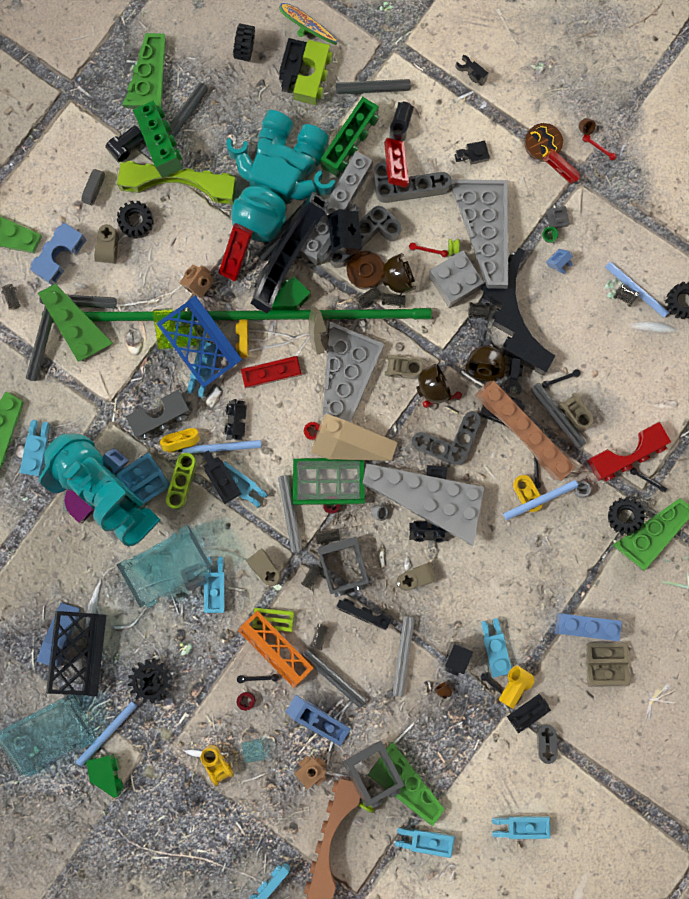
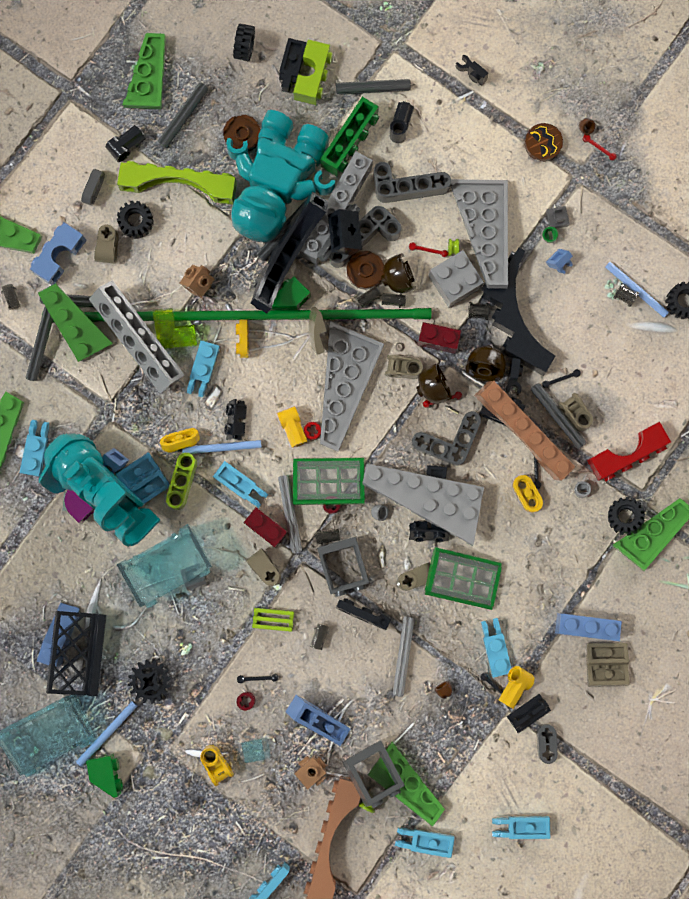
(136, 336): none -> light grey brick
(157, 138): green brick -> none
(175, 410): dark grey arch -> none
(213, 331): blue fence -> none
(215, 589): medium azure hinge -> none
(220, 478): black hinge -> none
(235, 252): red tile -> none
(242, 129): none -> reddish brown tile
(265, 527): none -> dark red brick
(271, 372): red tile -> none
(272, 656): orange fence -> none
(291, 423): none -> yellow piece
(306, 23): shield -> none
(312, 576): clear smoke pin -> none
(334, 678): dark grey axle -> none
(350, 442): tan wedge -> none
(396, 162): red tile -> none
(439, 338): none -> dark red brick
(457, 659): black brick -> none
(463, 578): none -> clear piece
(475, 152): black plate -> none
(540, 500): light blue bar -> none
(561, 166): red slope -> none
(634, 471): black hinge -> none

